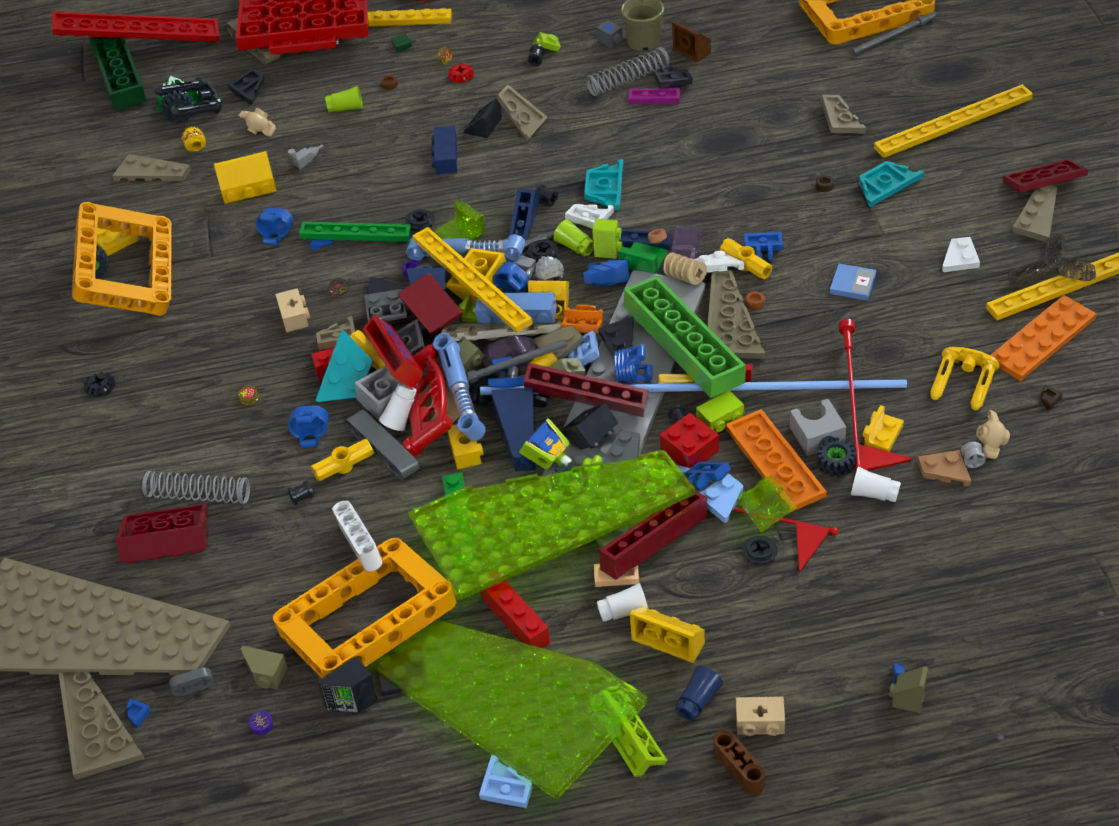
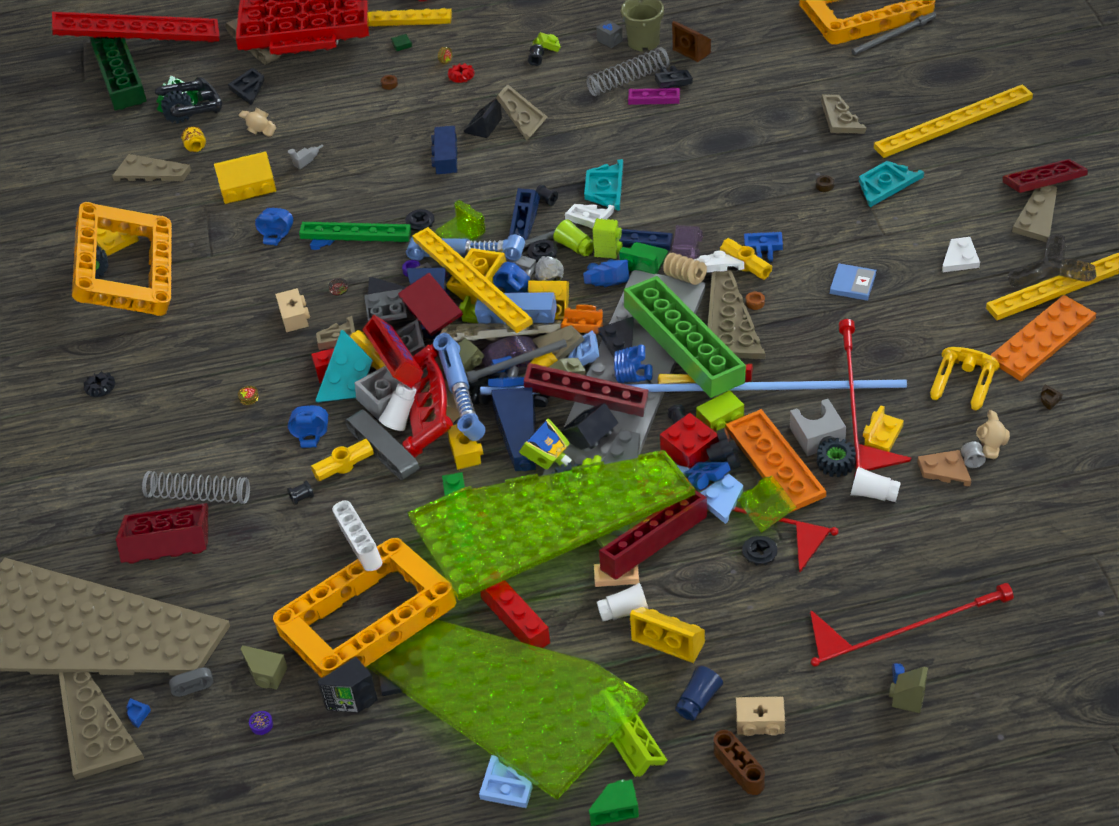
(344, 100): lime plant -> none
(615, 804): none -> green slope
(657, 236): nougat tile -> none
(724, 450): none -> black plant
(831, 644): none -> red piece

